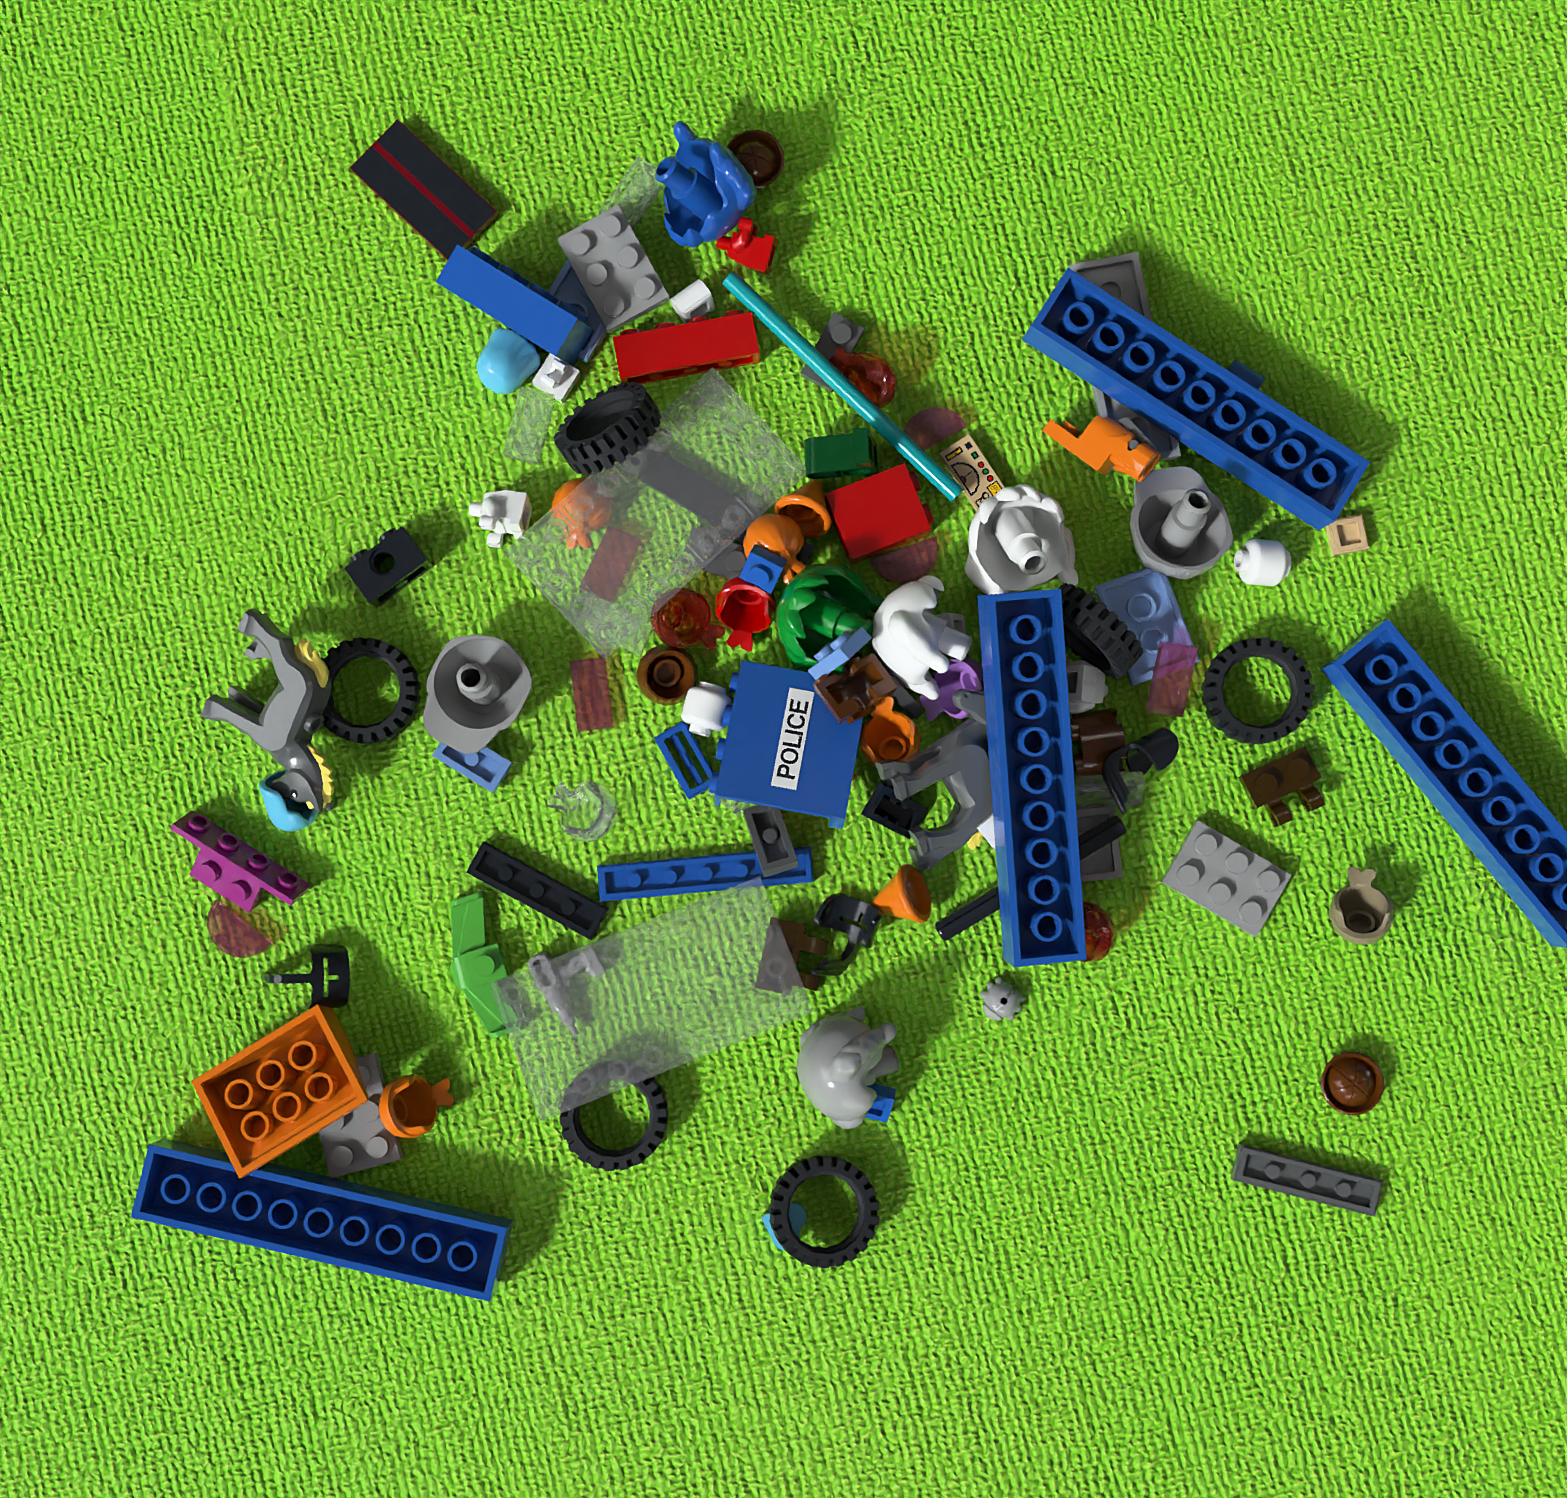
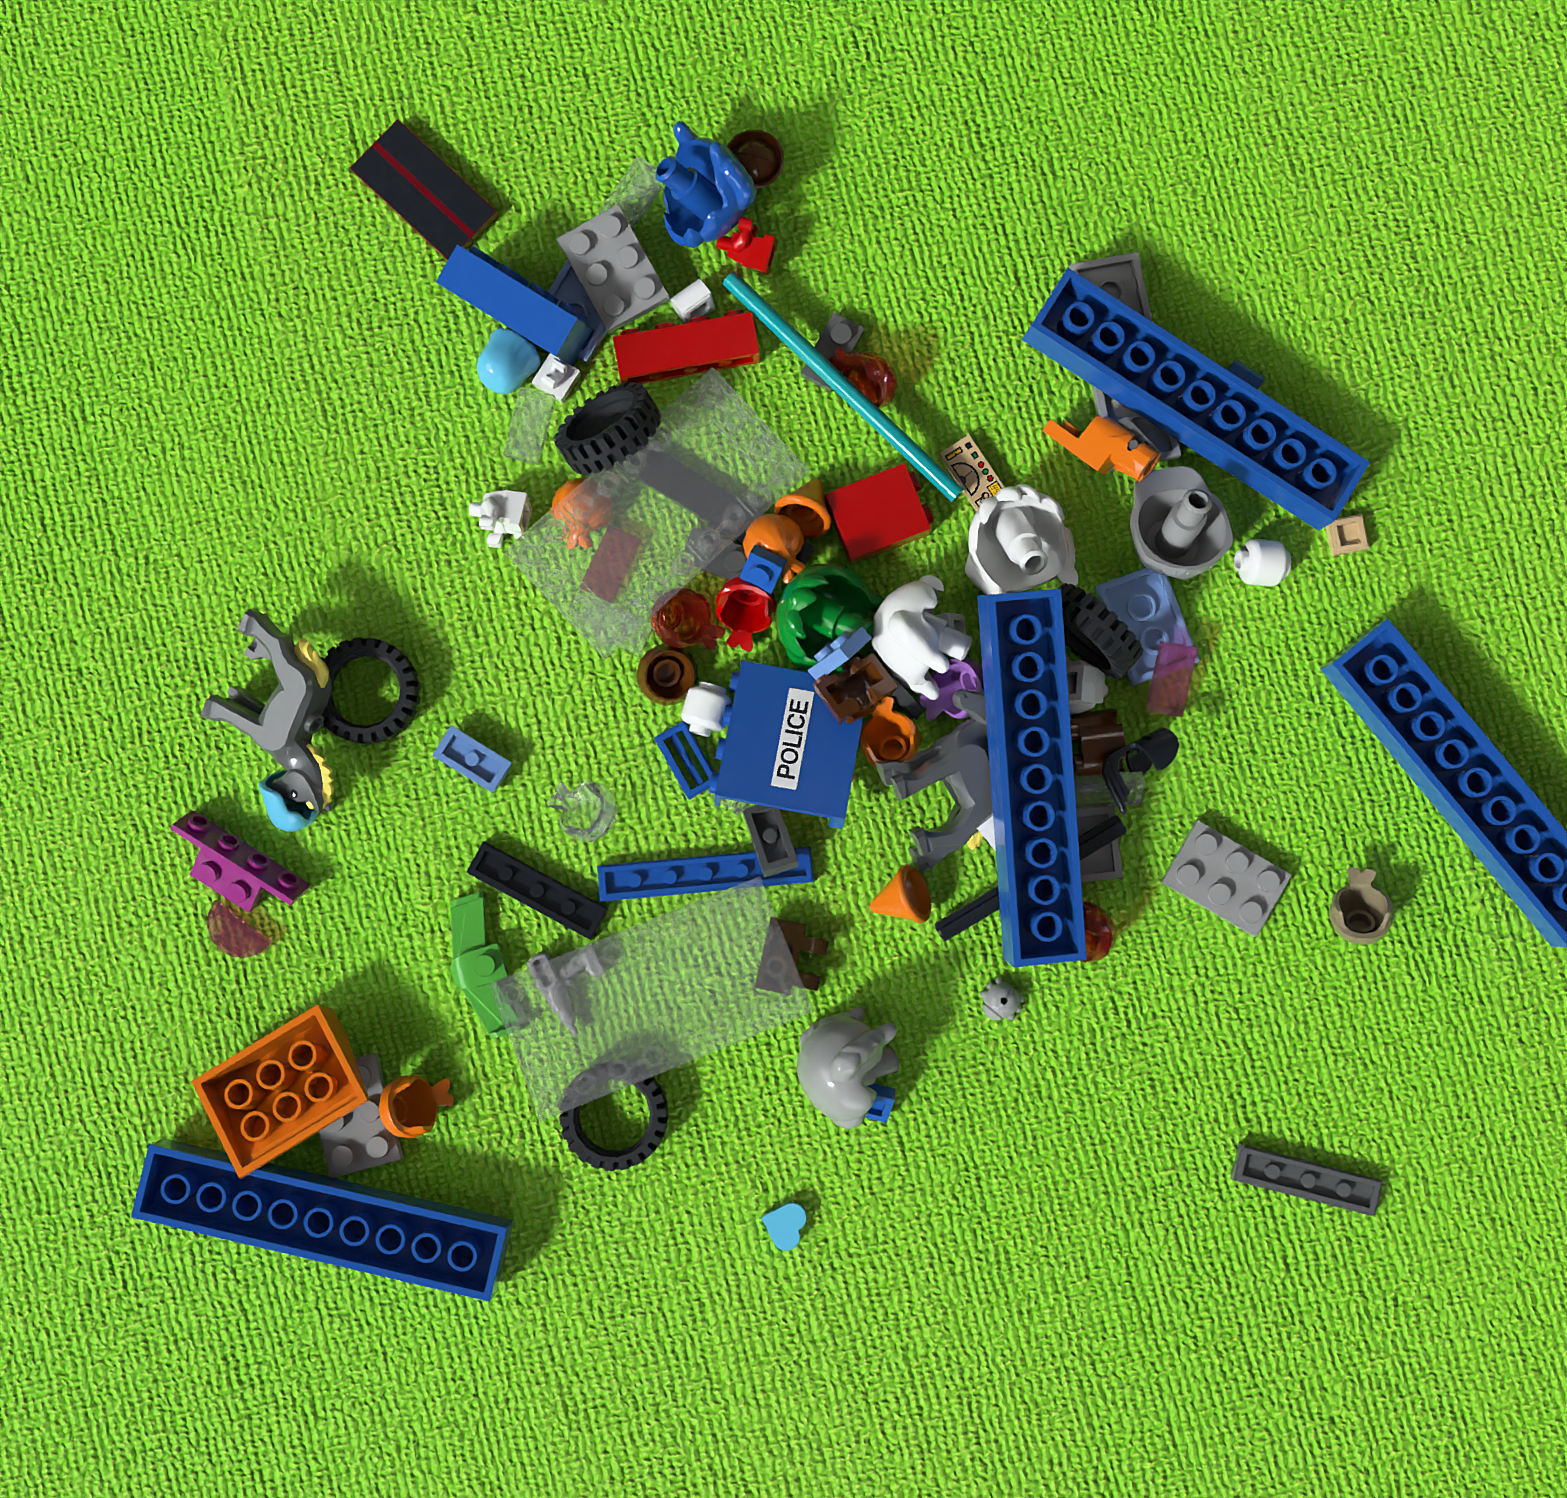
(337, 964): black helmet -> none
(408, 566): black brick -> none
(474, 692): light grey piece -> none
(591, 694): clear pink tile -> none
(831, 915): black helmet -> none
(841, 455): dark green tile -> none
(866, 1218): black tyre -> none
(893, 813): black slope -> none
(908, 562): clear pink tile -> none
(933, 426): tile -> none
(1280, 778): dark brown plate -> none
(1292, 667): black tyre -> none
(1352, 1083): reddish brown hat -> none

